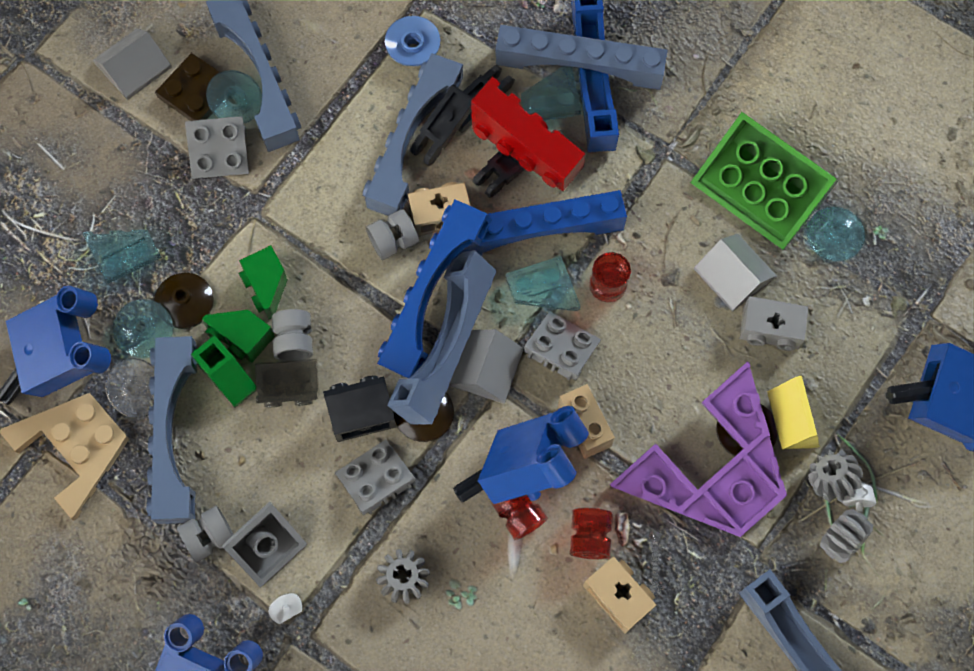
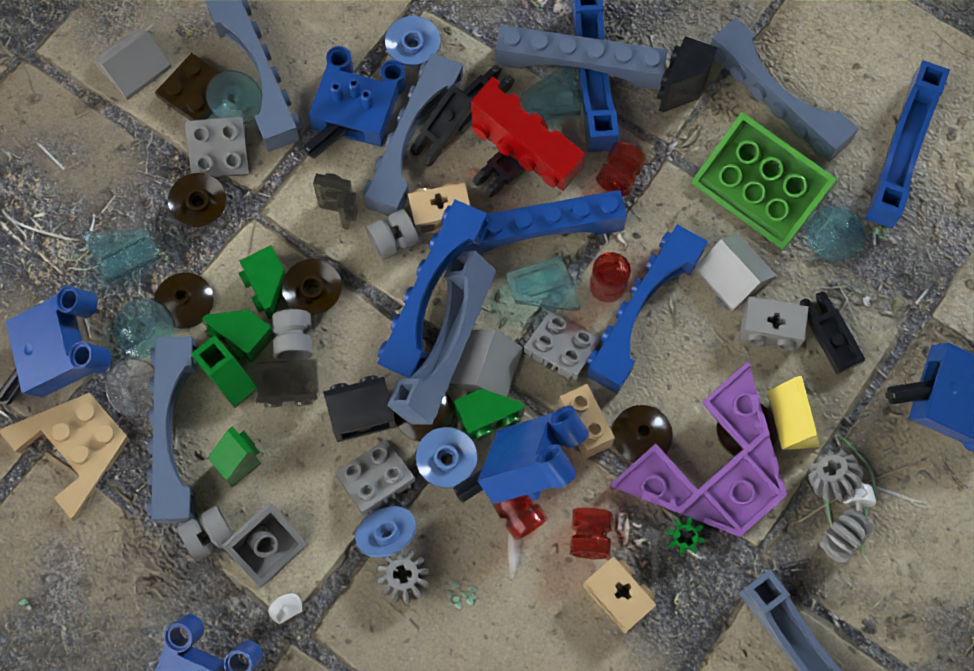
(192, 189): none -> dark brown dish
(235, 456): none -> green slope
(311, 274): none -> dark brown dish
(336, 195): none -> clear smoke bracket
(353, 104): none -> blue piece
(385, 531): none -> medium blue dish
(446, 442): none -> medium blue dish
(485, 411): none -> green slope
(622, 168): none -> clear red wheel
(630, 442): none -> dark brown dish
(678, 255): none -> blue arch
(682, 544): none -> green gear
(686, 74): none -> black slope
(822, 130): none -> sand blue arch
(833, 334): none -> black hinge
(898, 167): none -> blue arch

